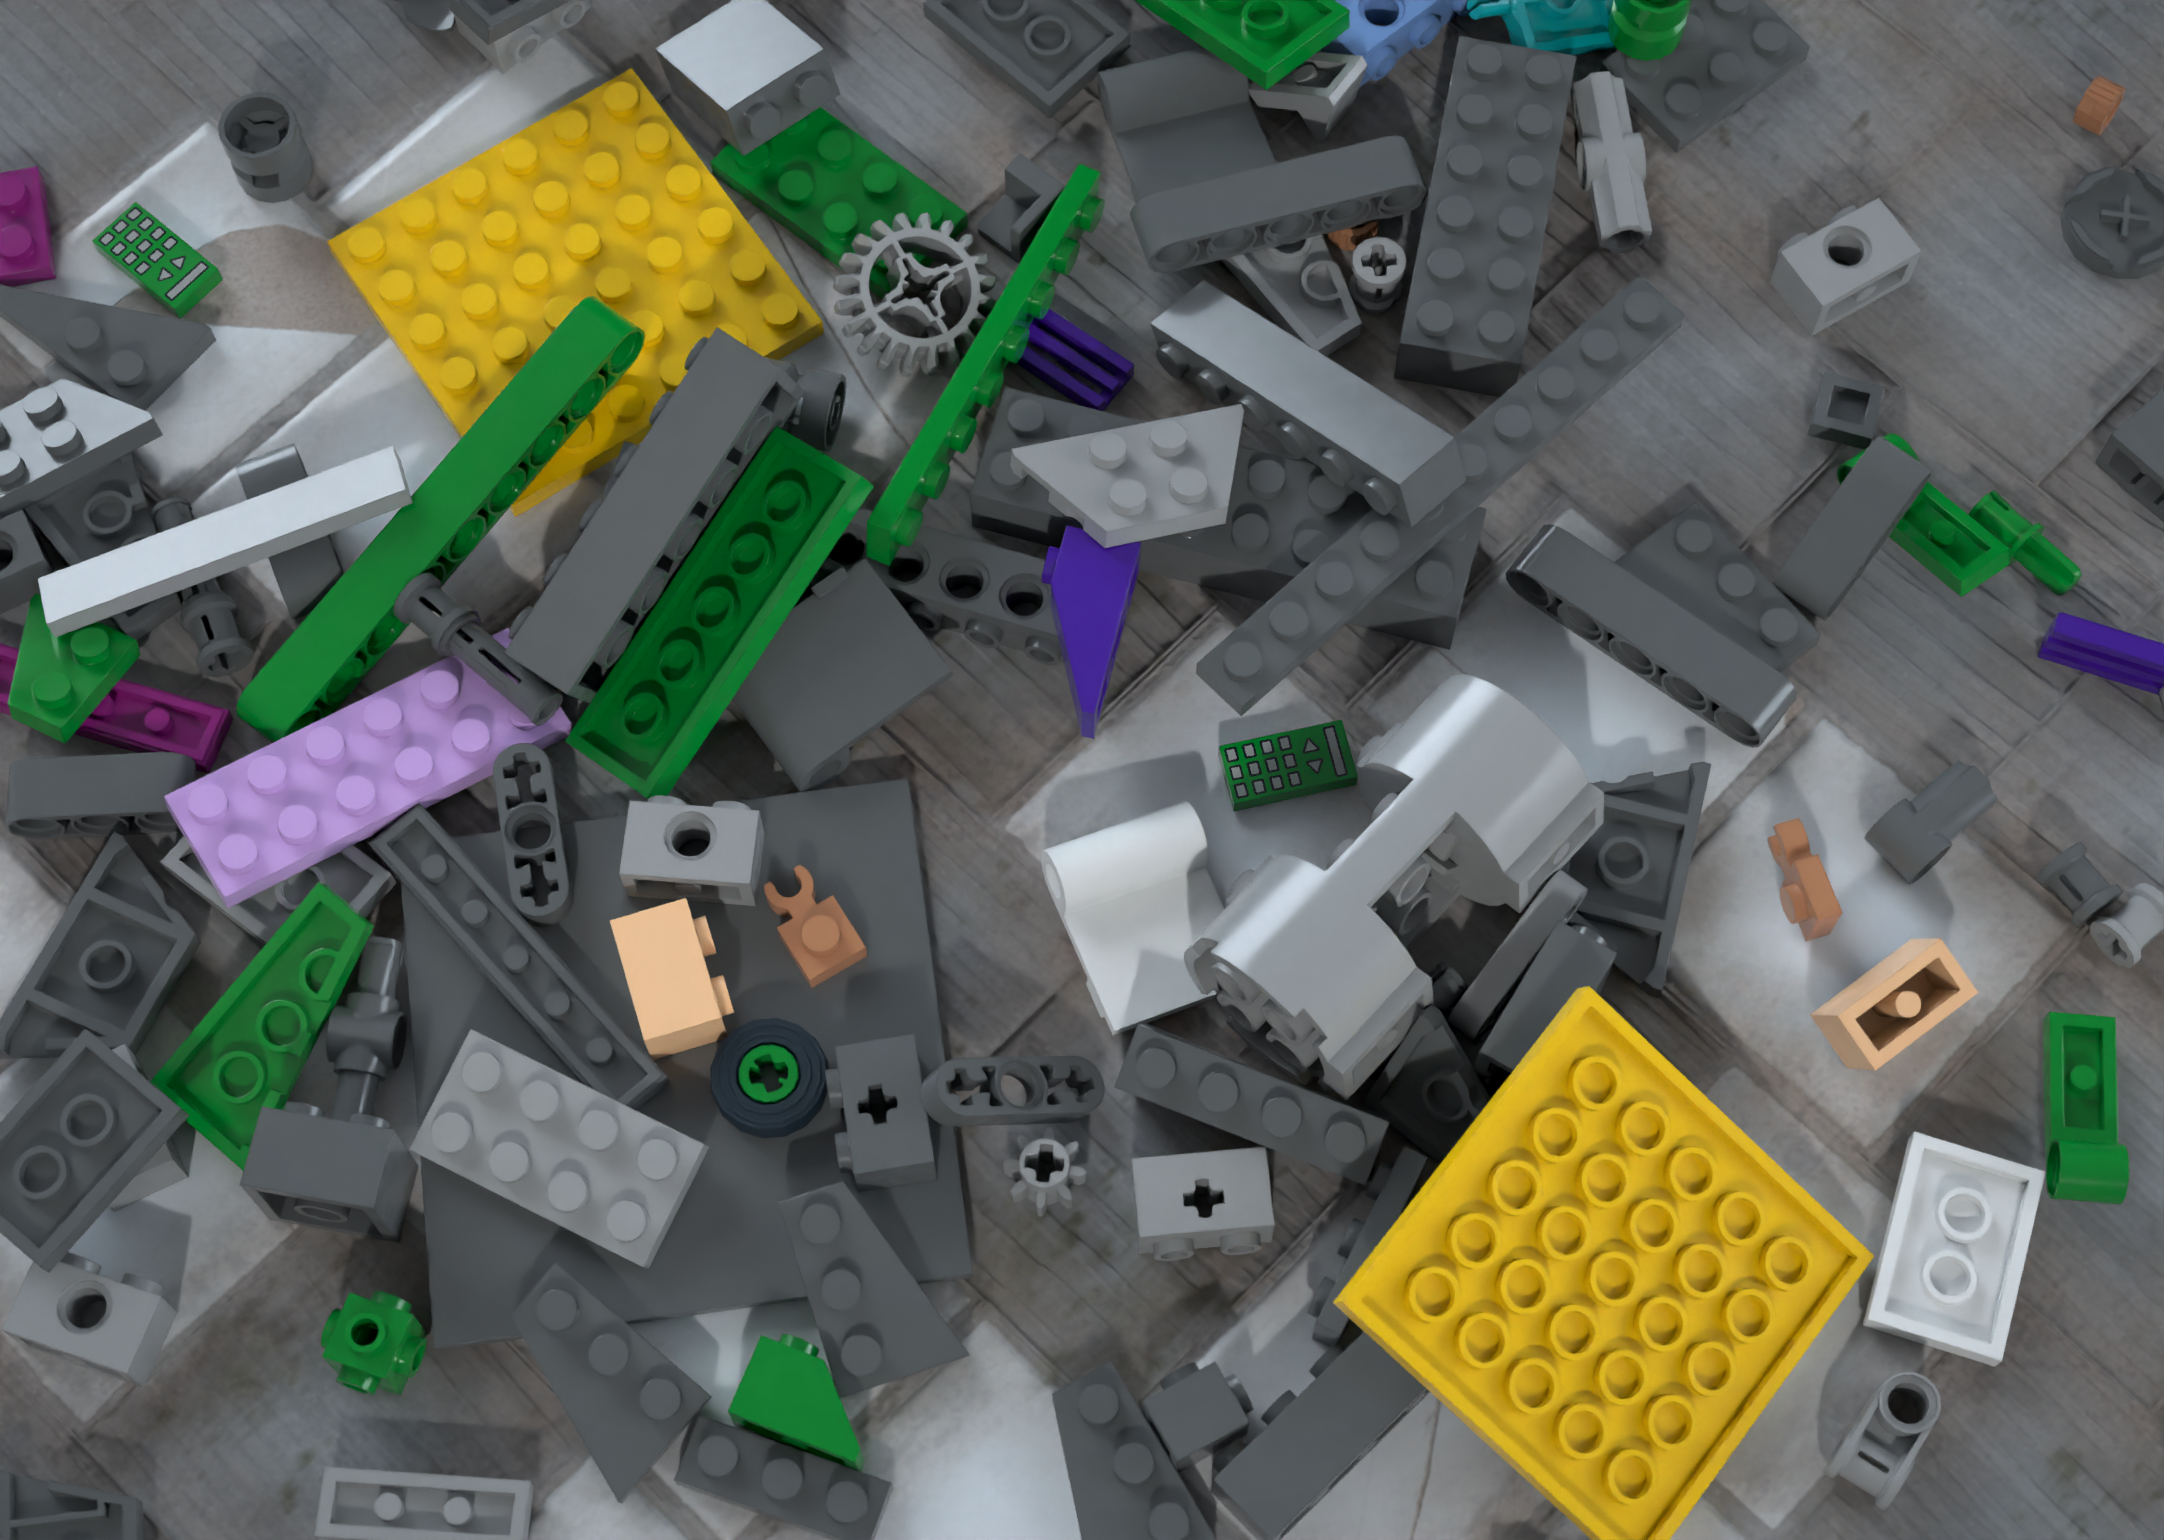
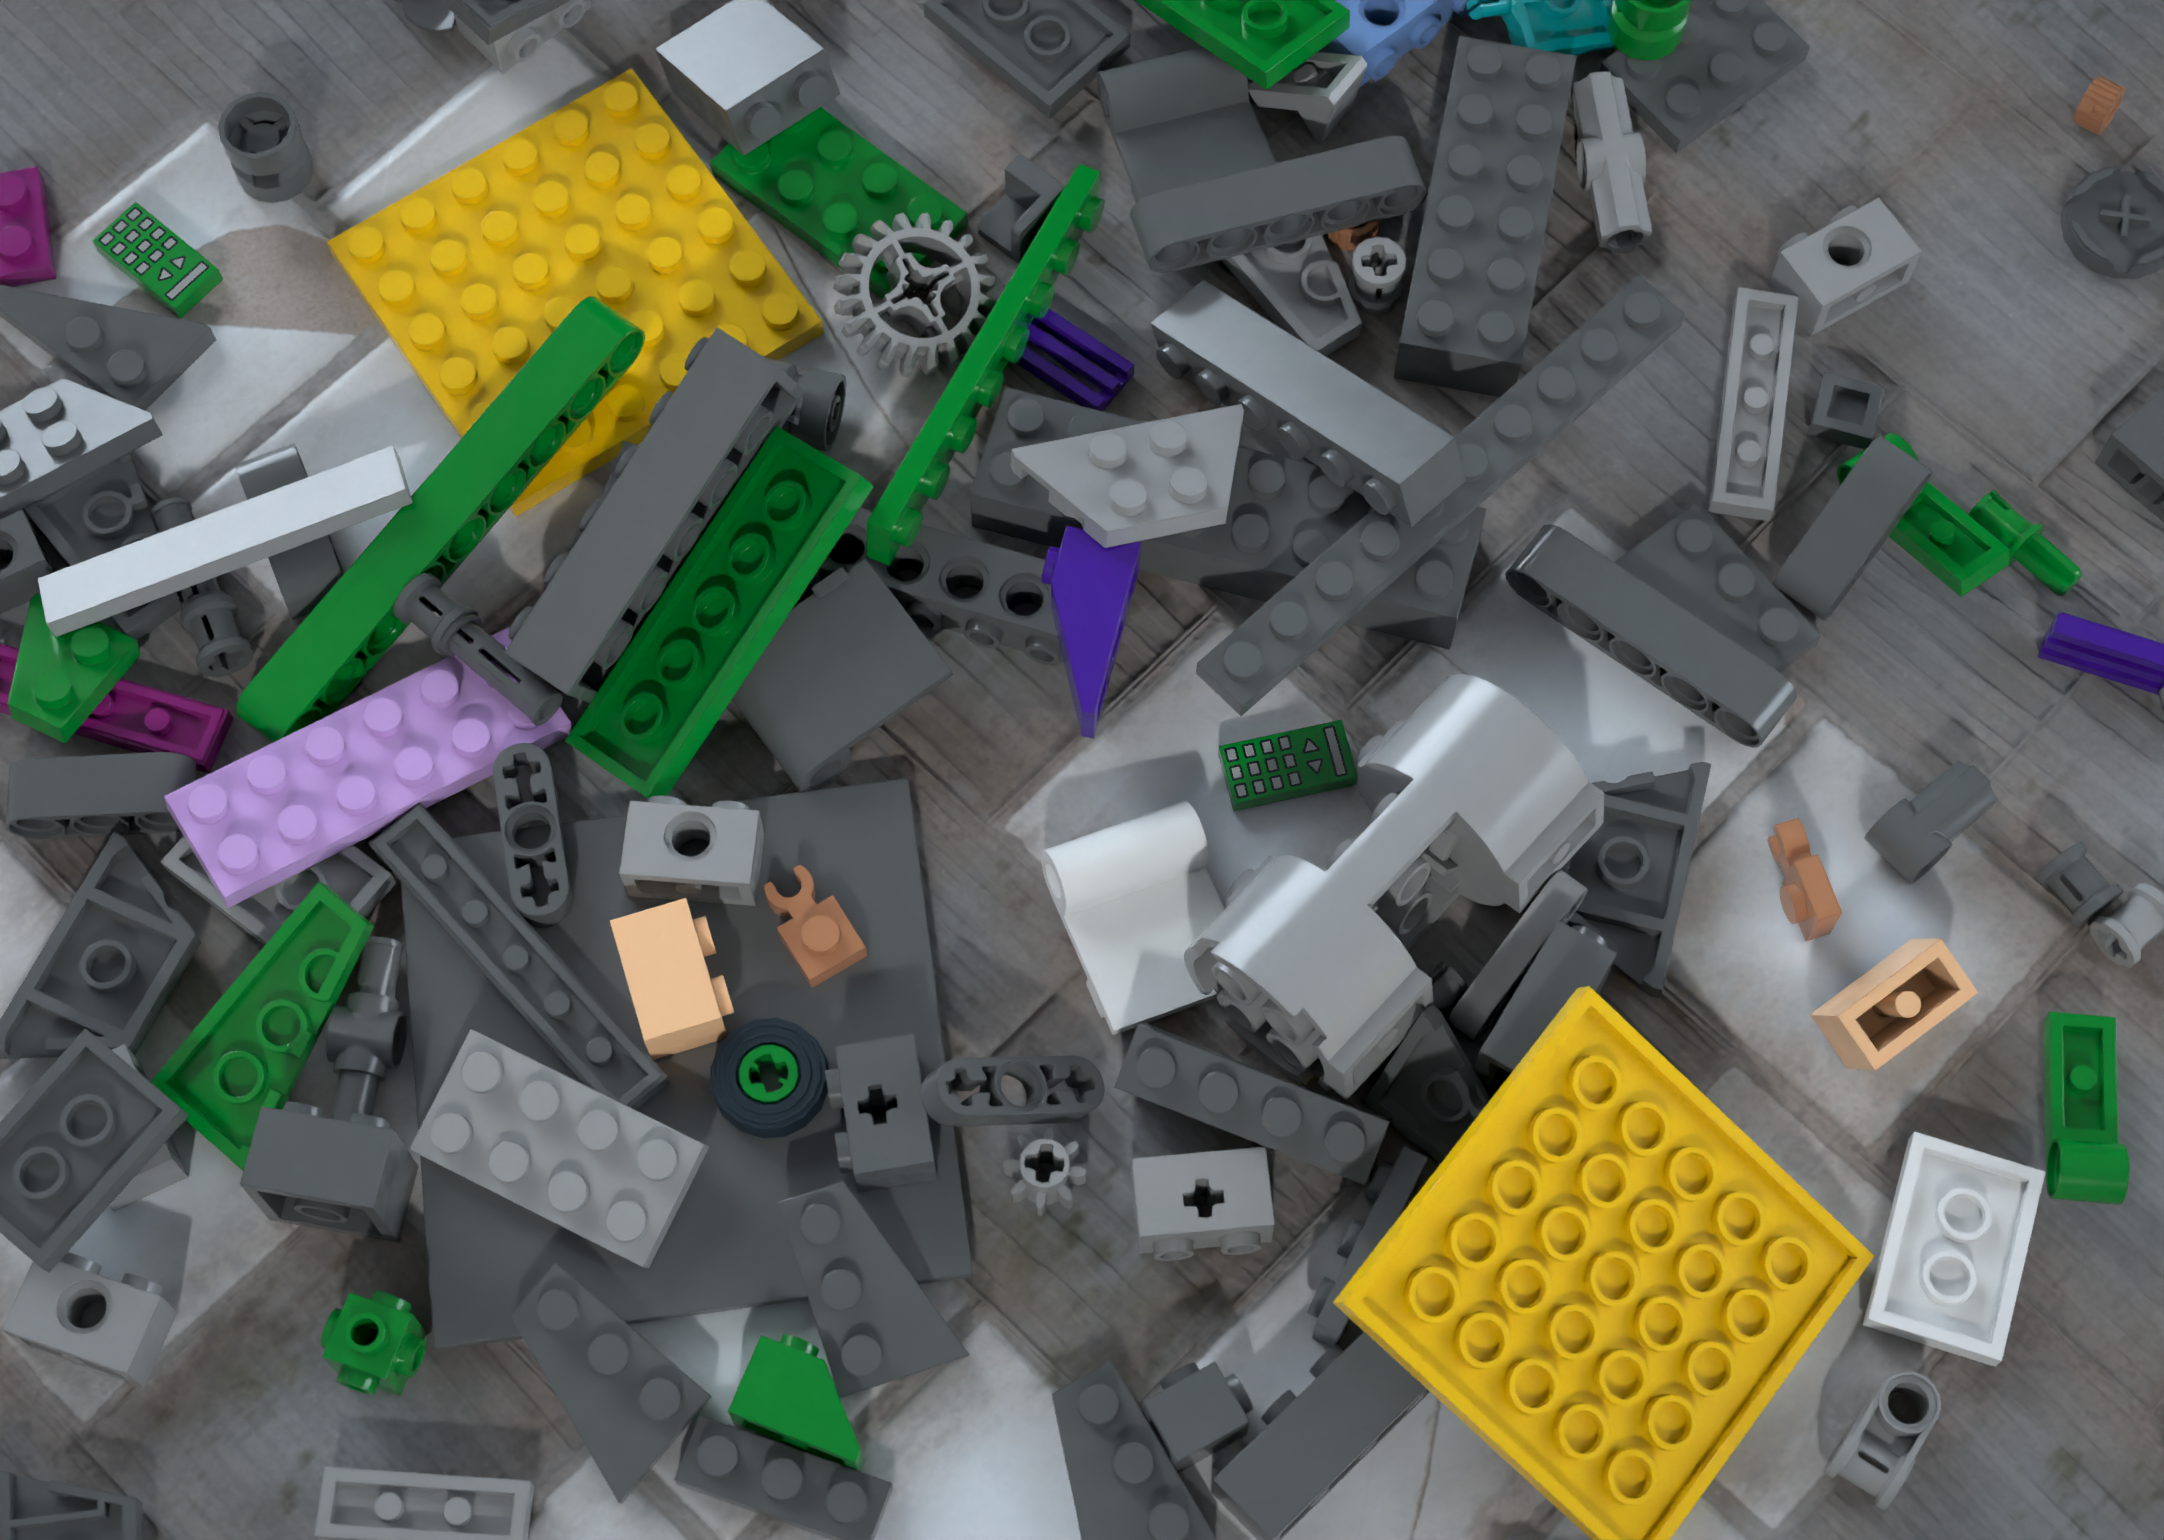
(1753, 404): none -> light grey plate

